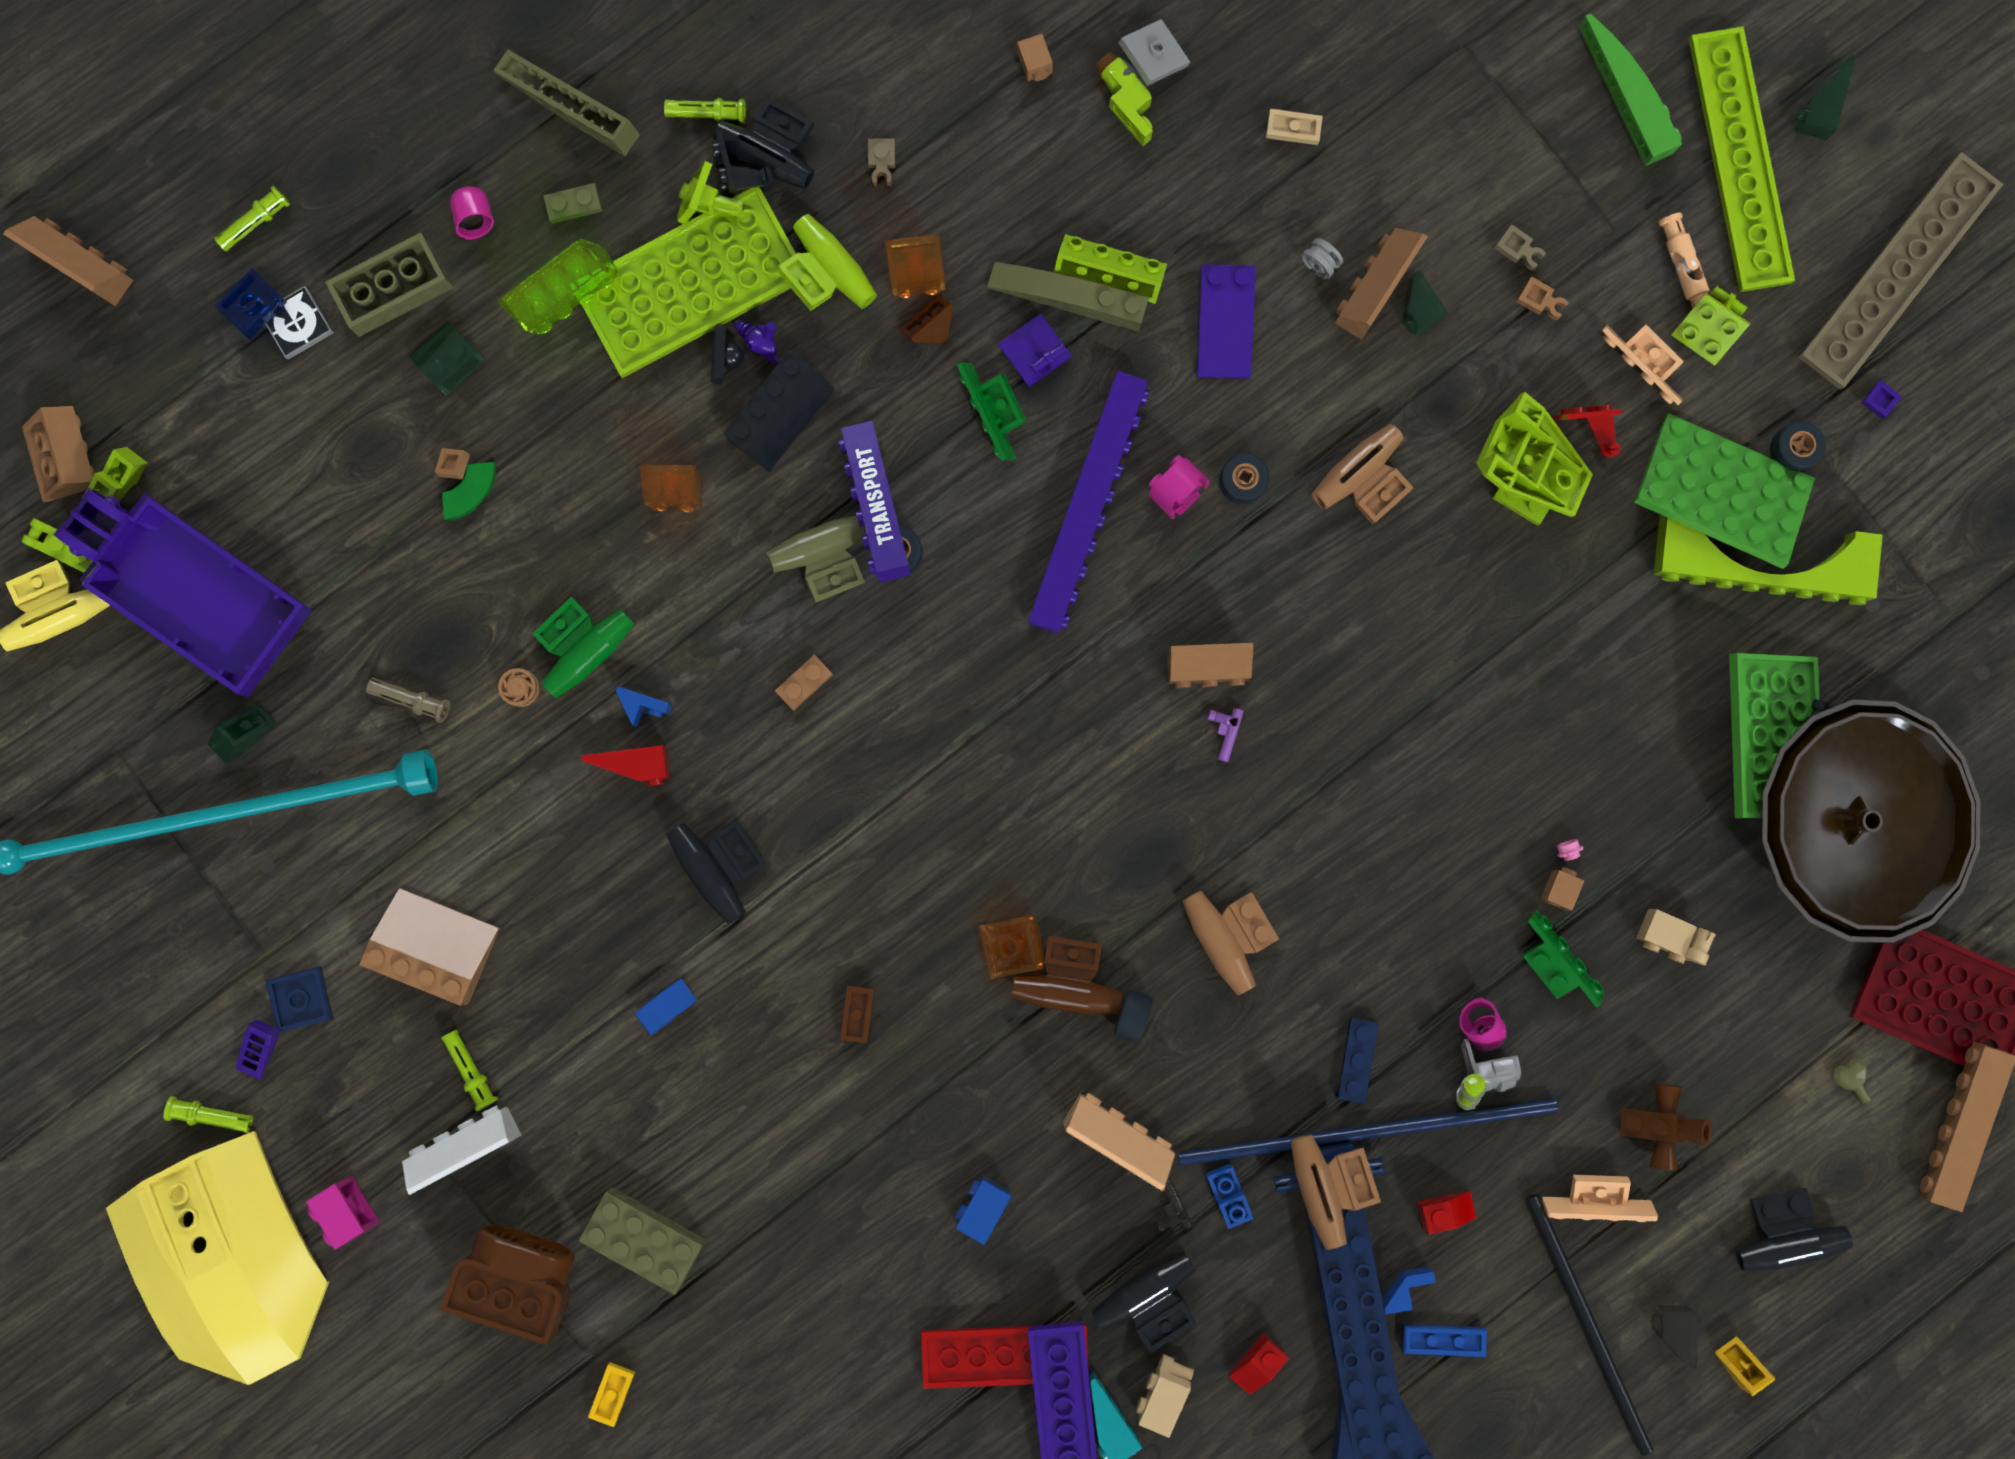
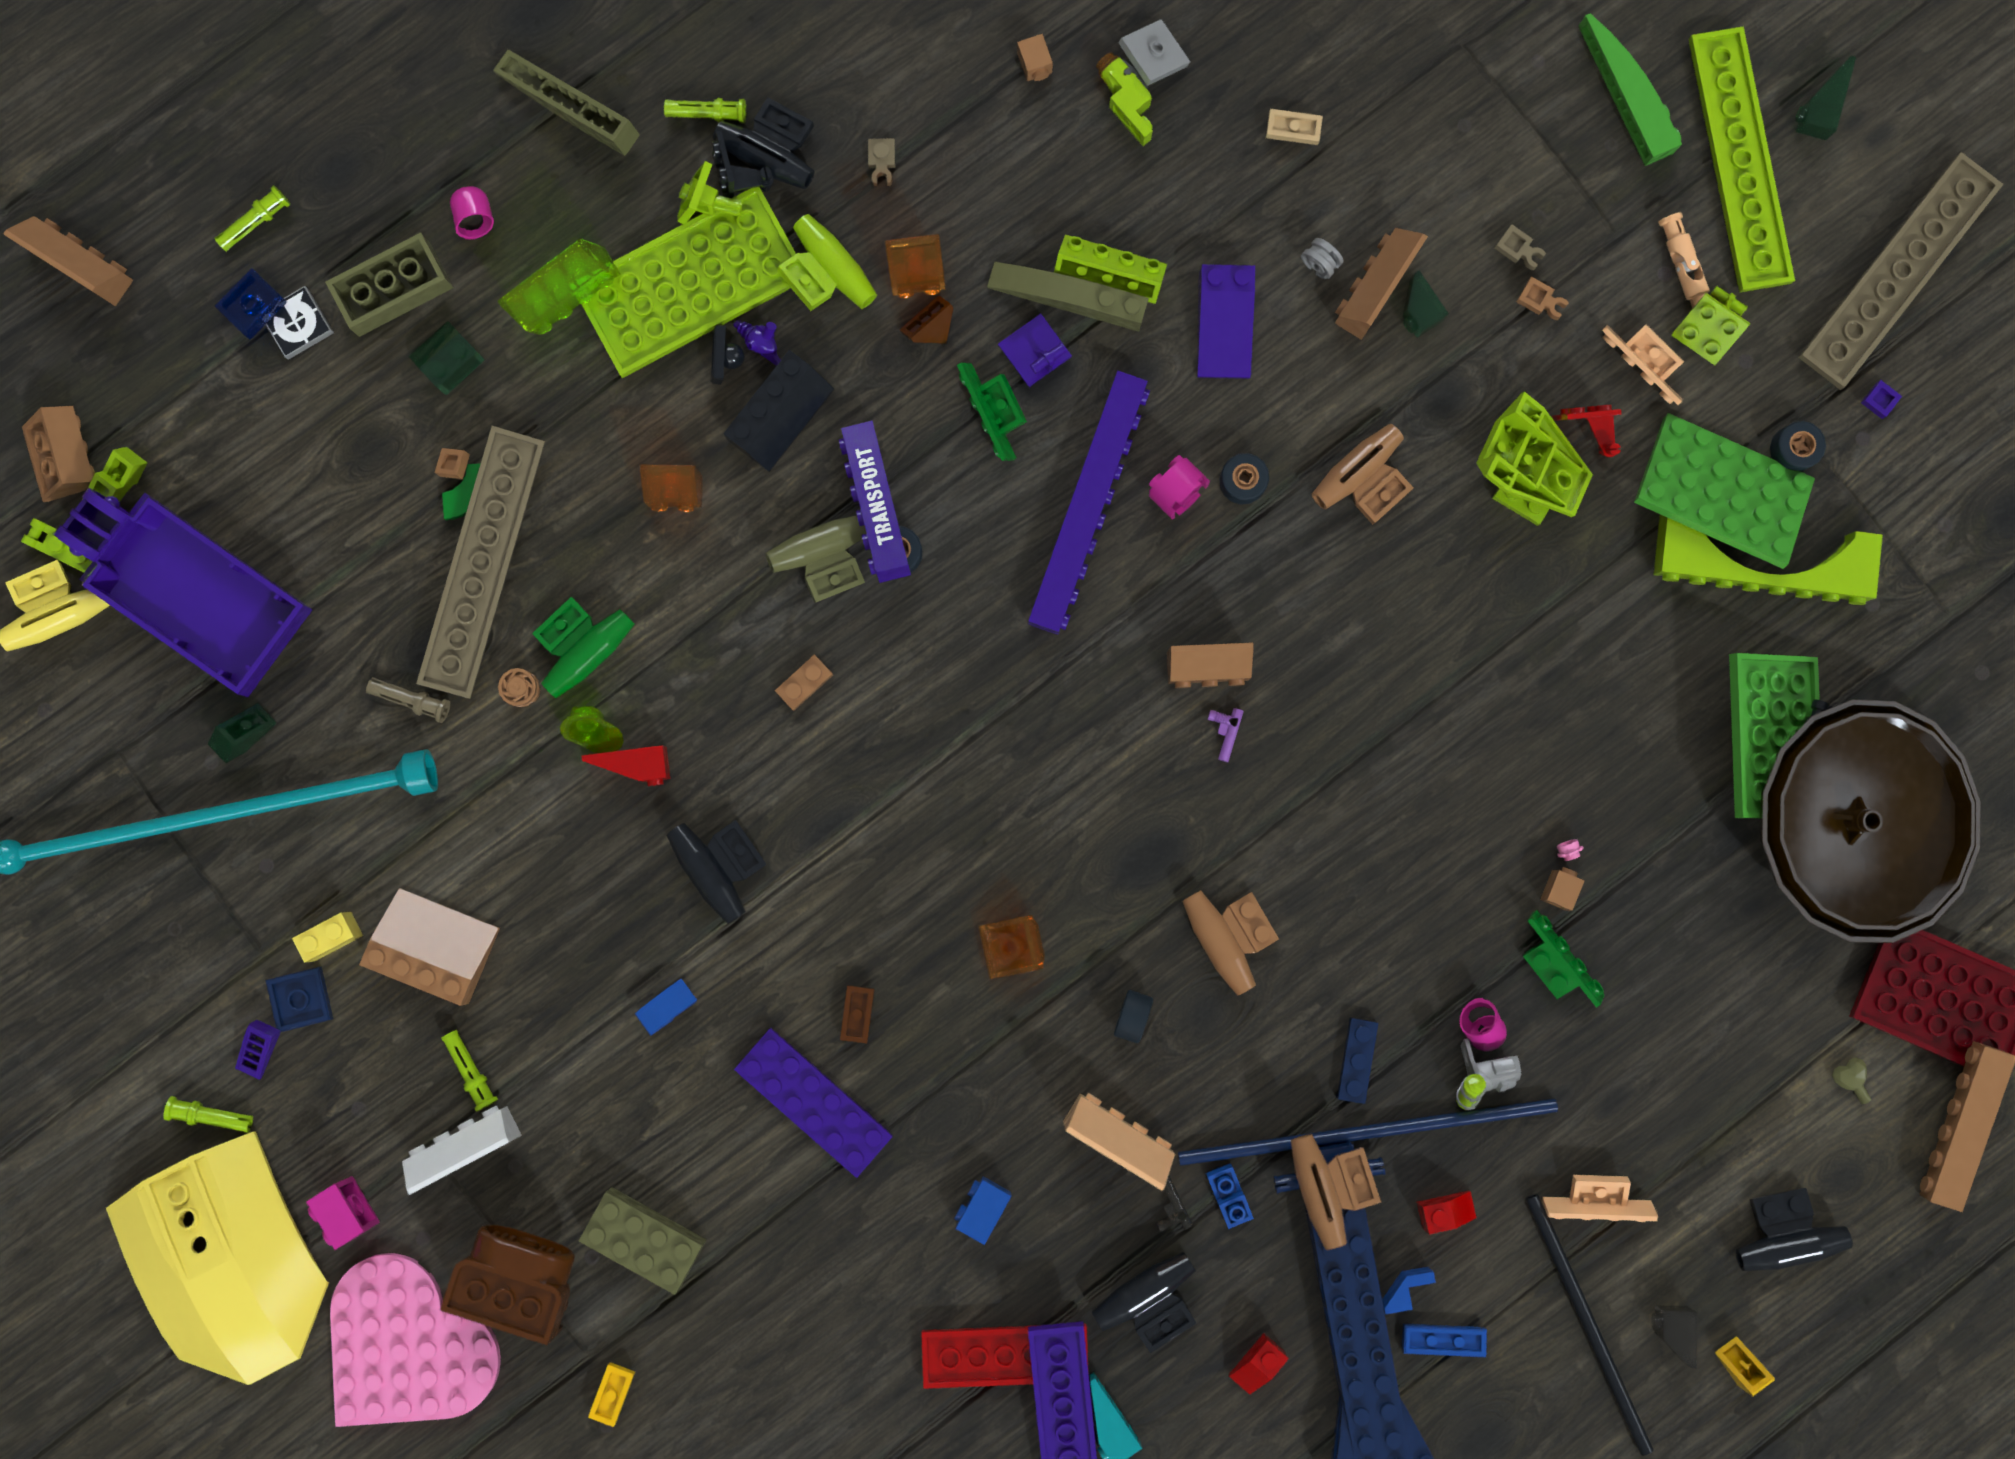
(327, 937): none -> light yellow brick
(401, 1353): none -> bright pink plate
(481, 562): none -> dark tan plate
(573, 203): olive plate -> none
(589, 729): none -> clear neon green piece
(635, 703): blue slope -> none
(813, 1102): none -> dark purple plate
(1068, 983): reddish brown plate -> none
(1165, 1396): tan hinge -> none
(1665, 1126): reddish brown brick -> none
(1676, 937): tan hinge -> none

